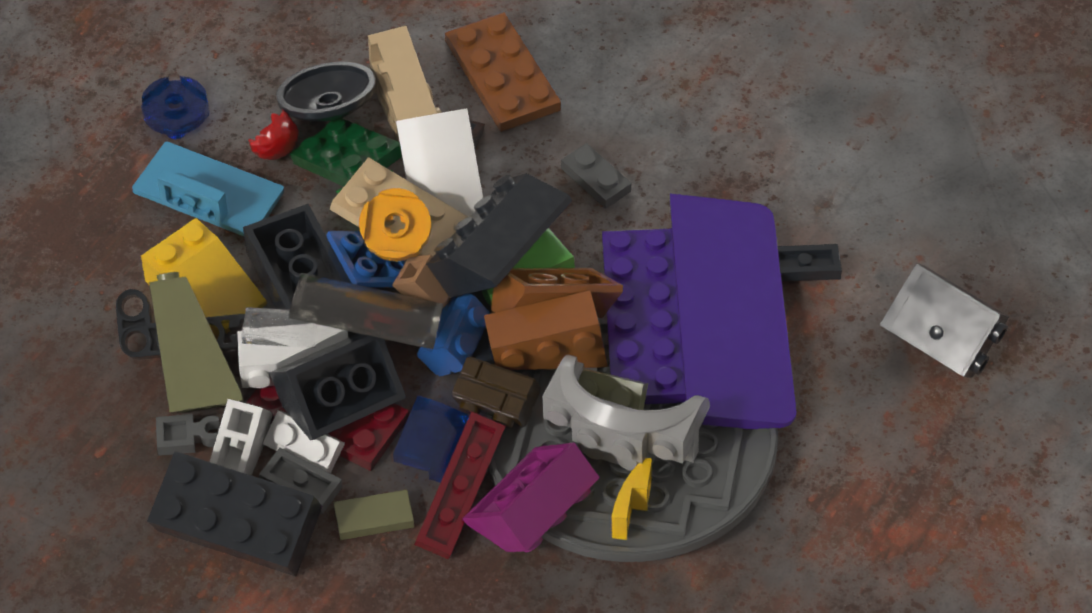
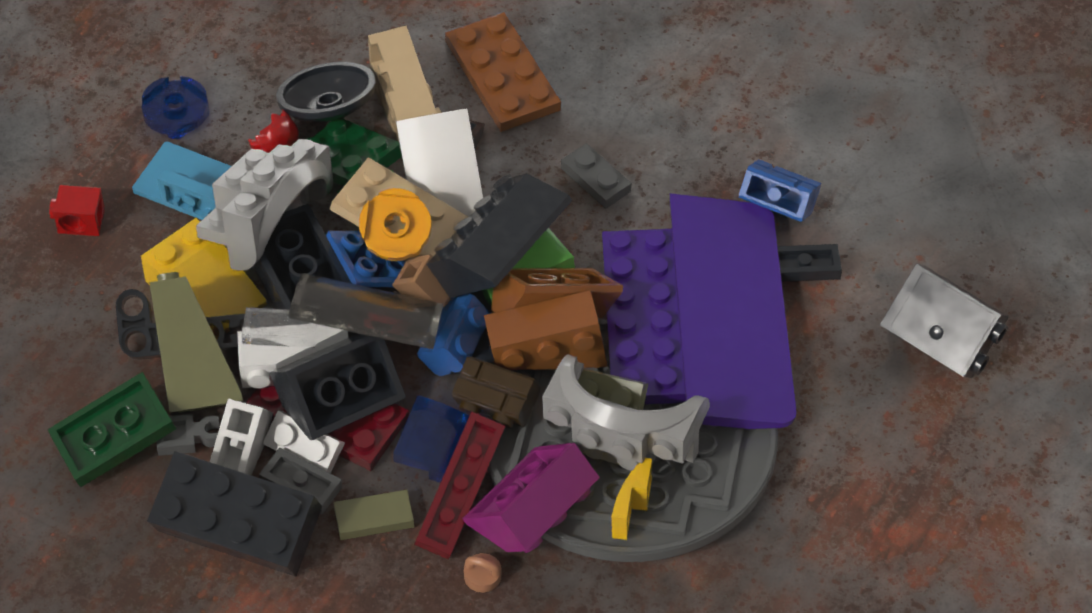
(78, 210): none -> red brick
(111, 429): none -> dark green plate
(257, 194): none -> light grey piece
(482, 572): none -> nougat tile
(779, 190): none -> blue brick

